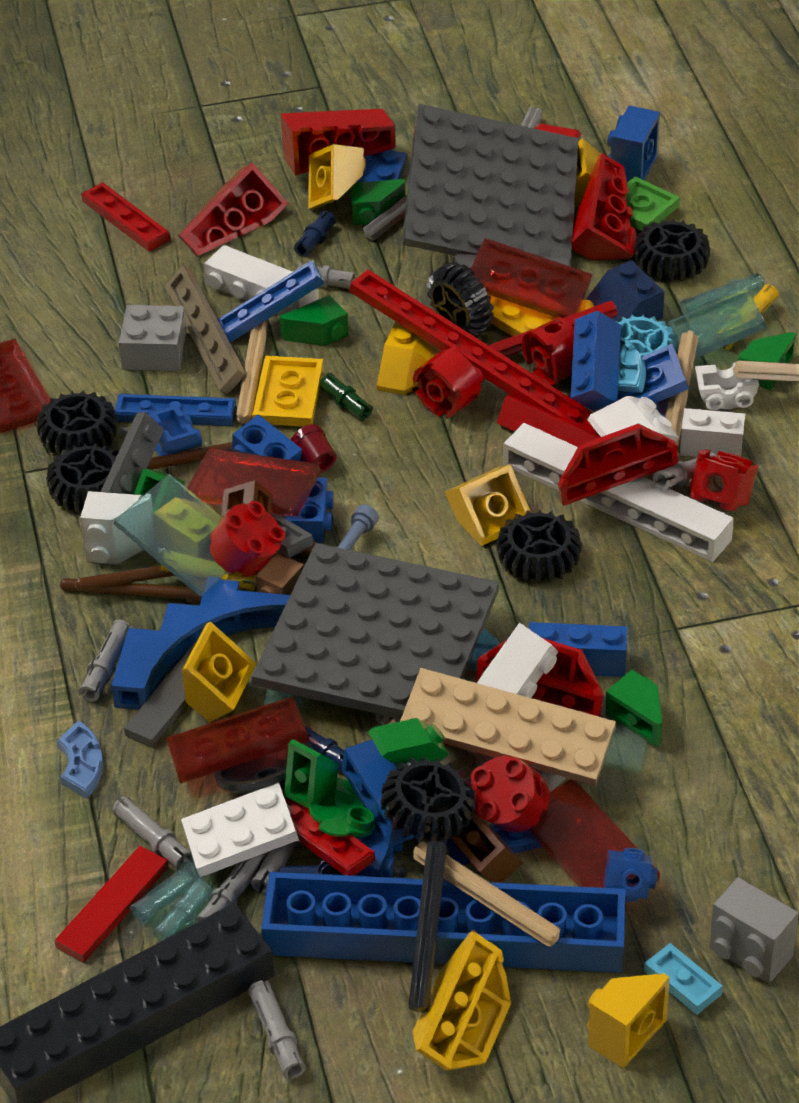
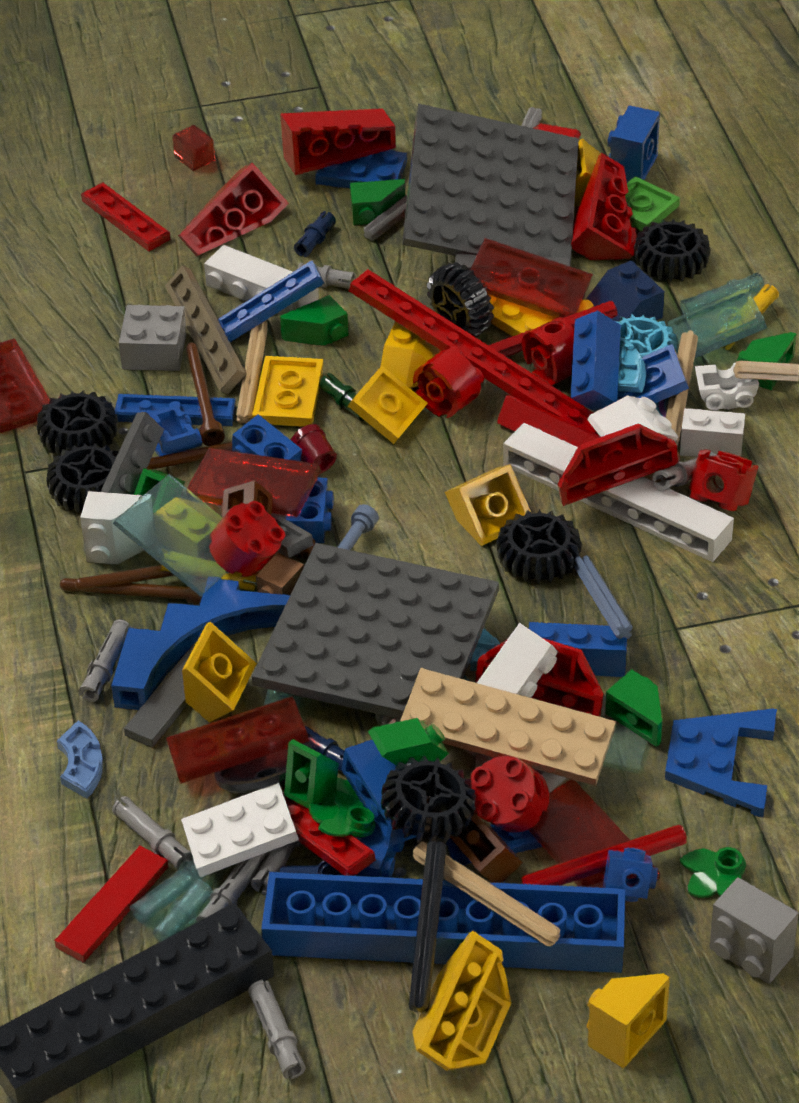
(193, 148): none -> clear red brick
(210, 430): none -> reddish brown piece
(333, 173): yellow slope -> none
(387, 404): none -> yellow plate
(596, 862): none -> red axle
(603, 597): none -> sand blue axle
(687, 980): medium azure plate -> none
(705, 751): none -> blue wing
(713, 870): none -> green plate

